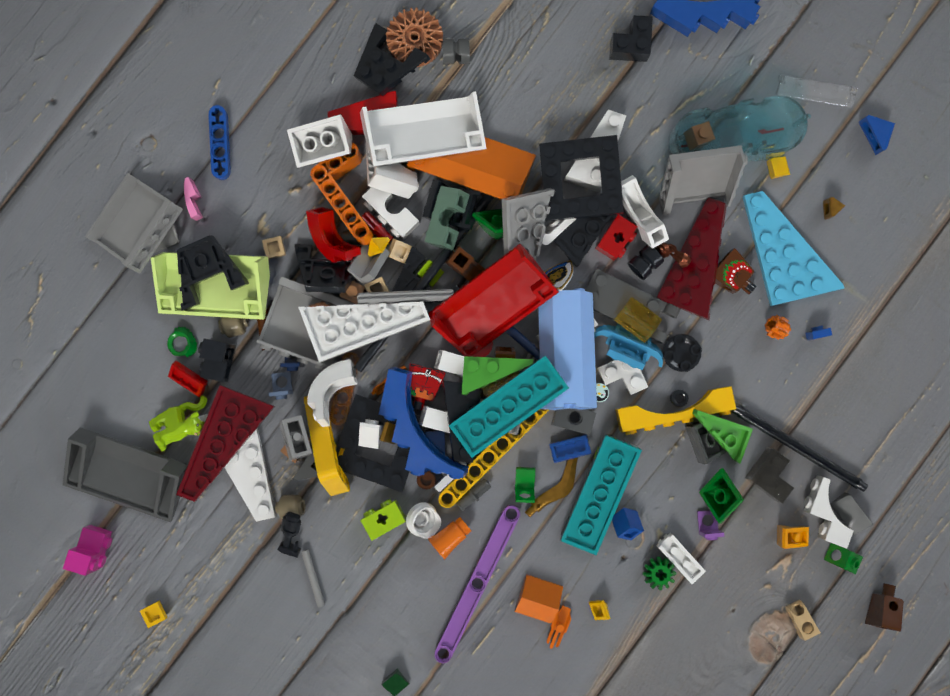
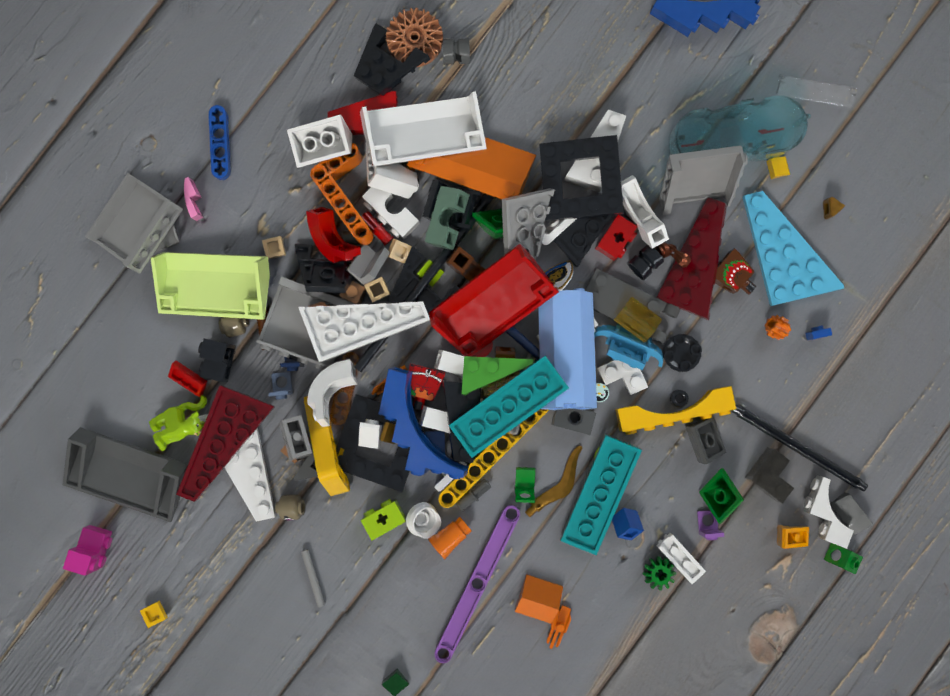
(191, 347): green piece -> none
(203, 261): black wing -> none
(290, 528): black piece -> none
(377, 245): yellow slope -> none
(404, 296): light grey axle -> none
(427, 480): reddish brown tile -> none
(570, 448): blue plate -> none
(599, 610): yellow slope -> none
(636, 44): black brick -> none
(699, 135): medium nougat brick -> none
(730, 435): bright green wing -> none
(802, 620): tan leg -> none
(877, 132): blue slope -> none
(885, 609): reddish brown torso -> none

